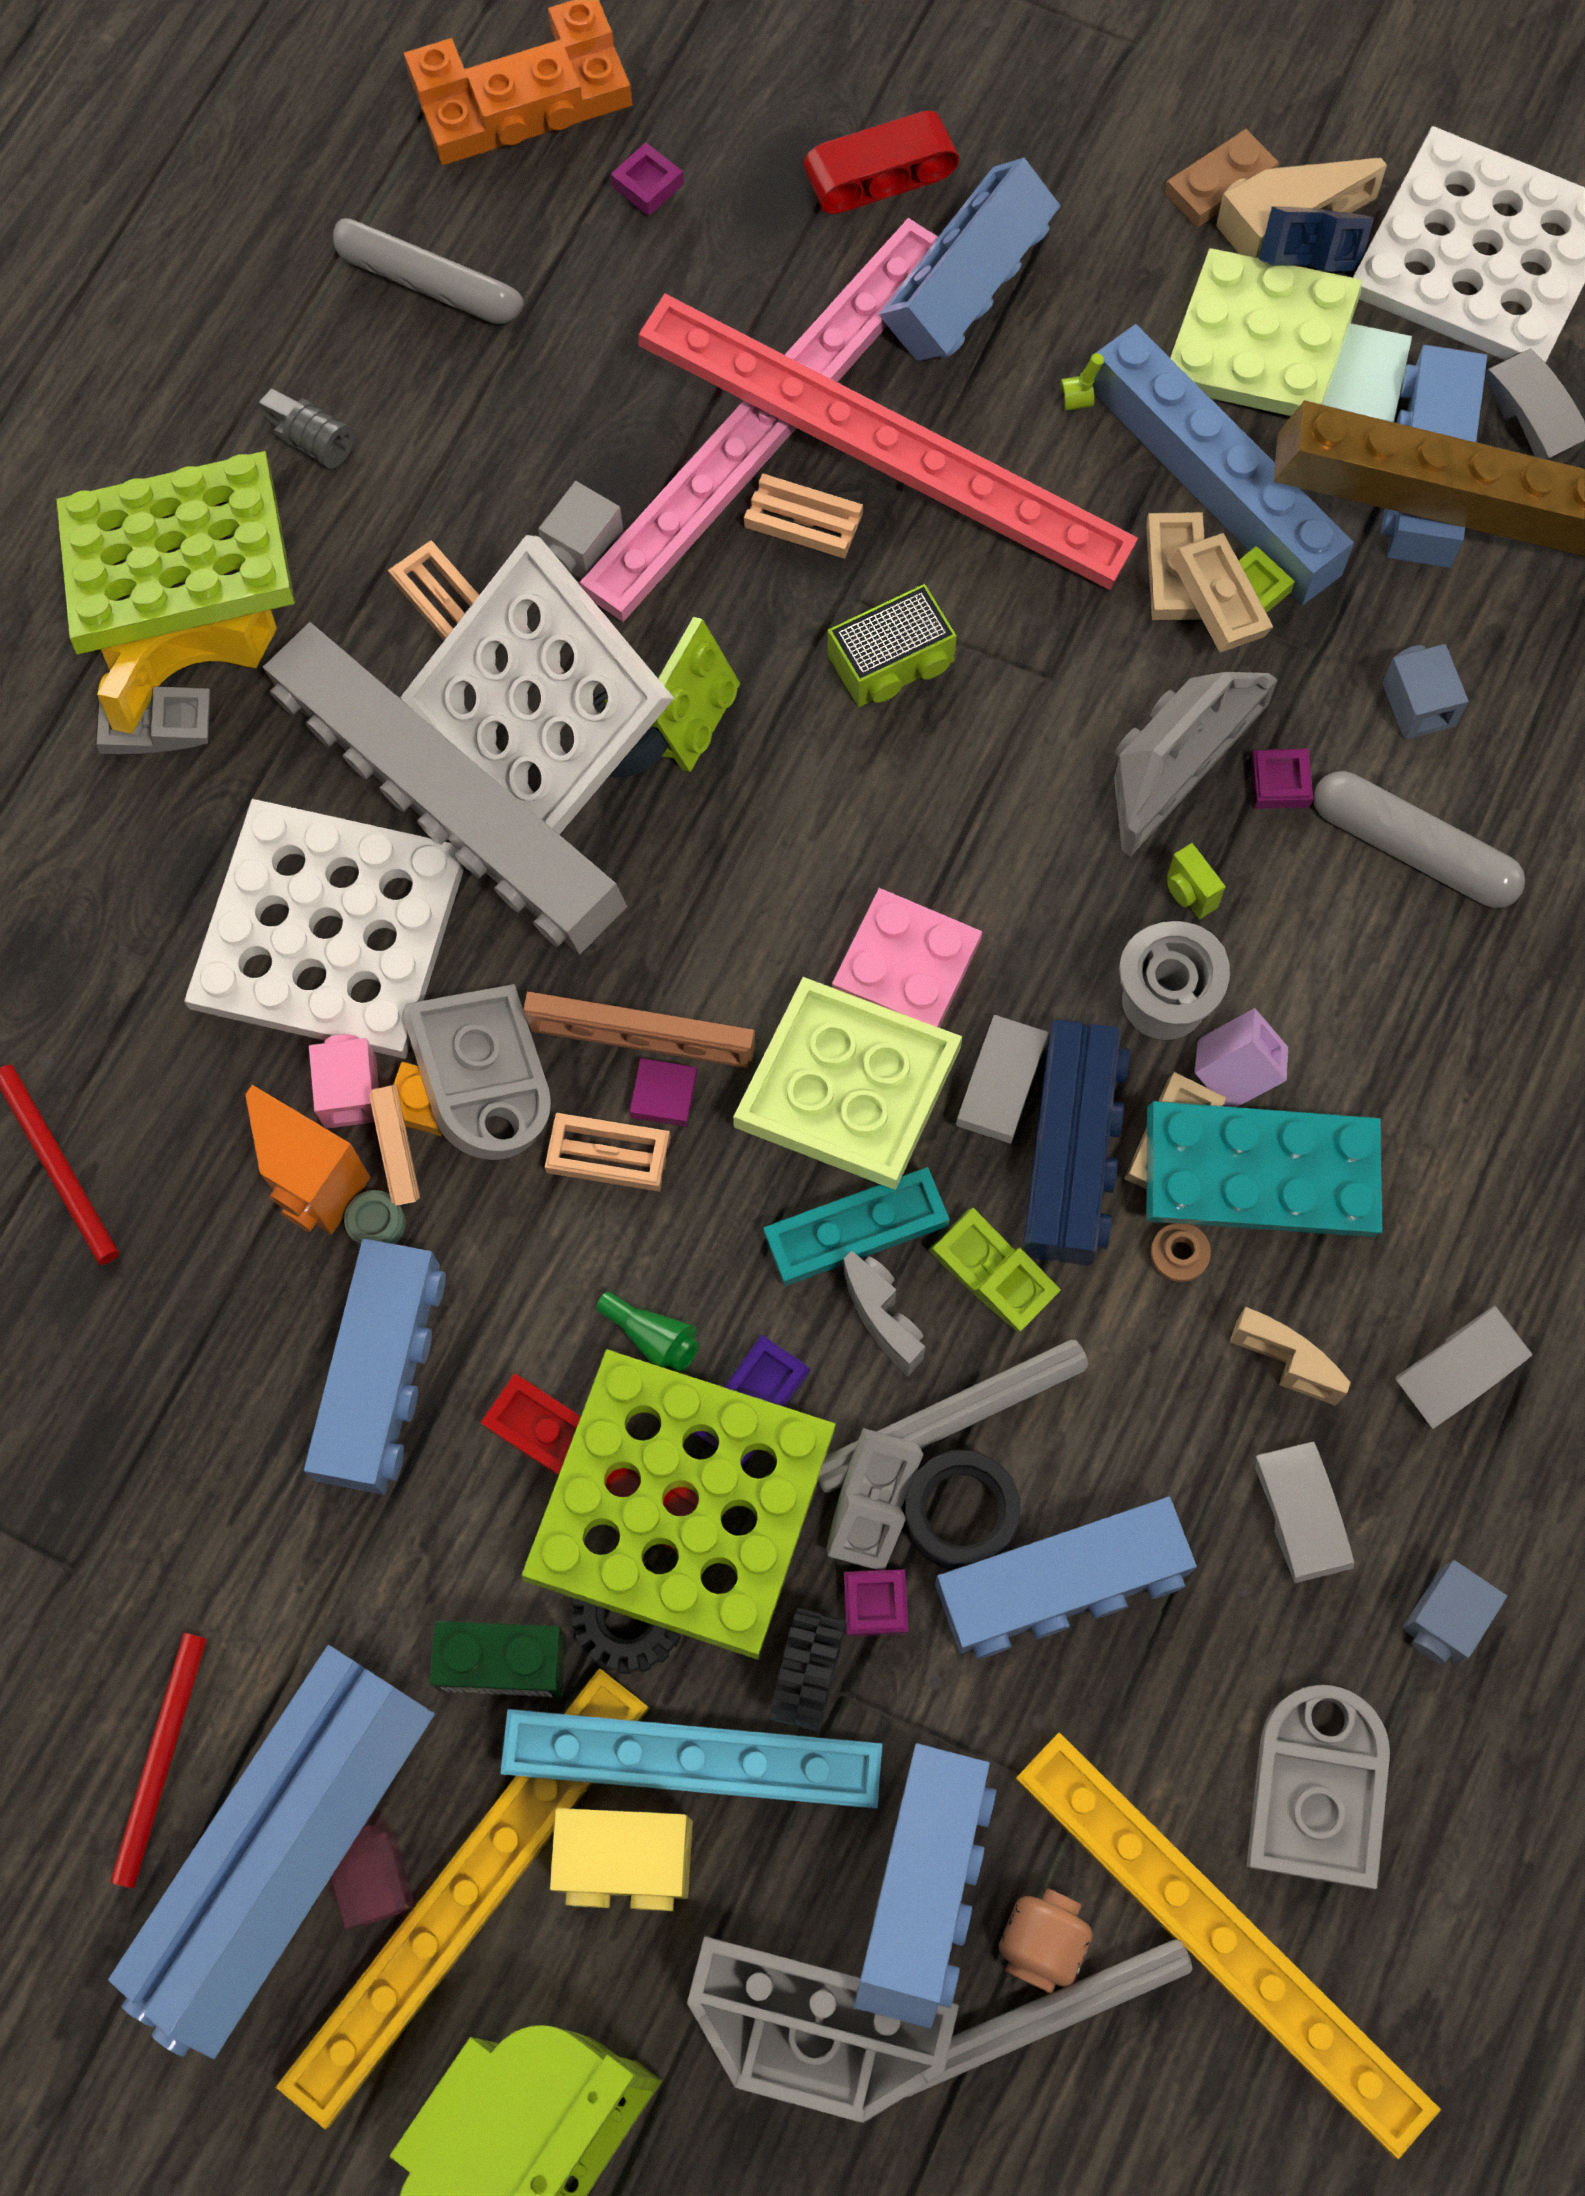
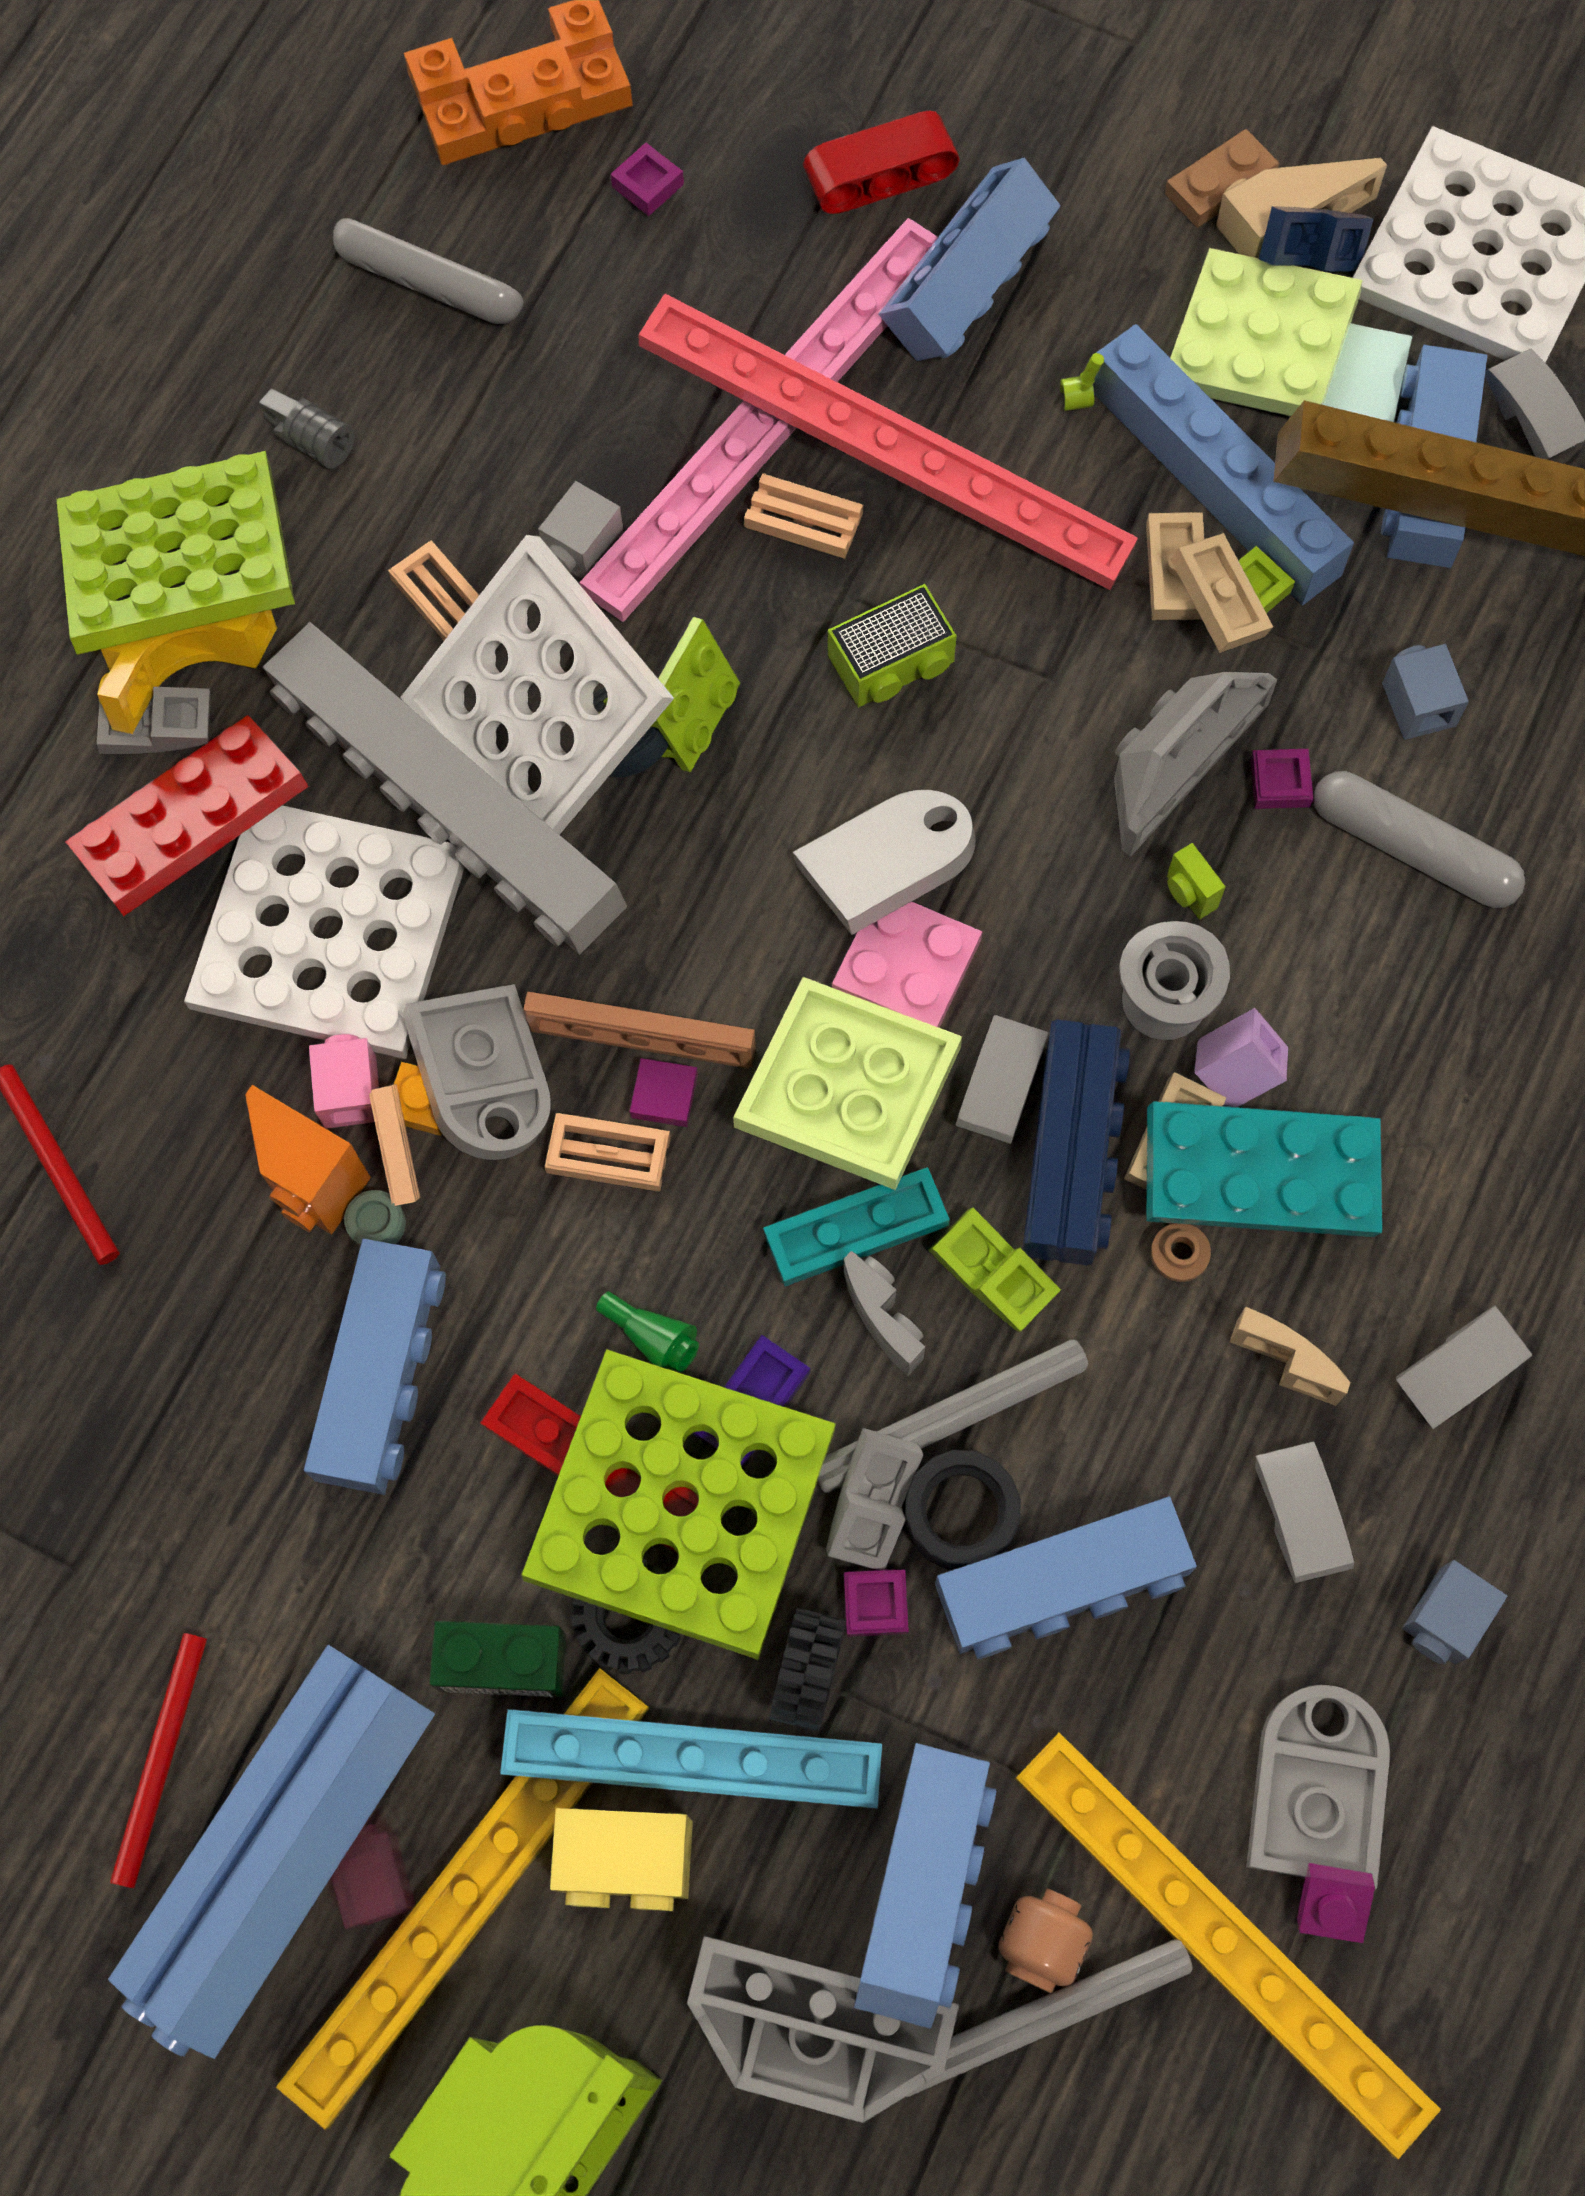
(186, 814): none -> plate
(888, 856): none -> tile
(1335, 1903): none -> magenta plate

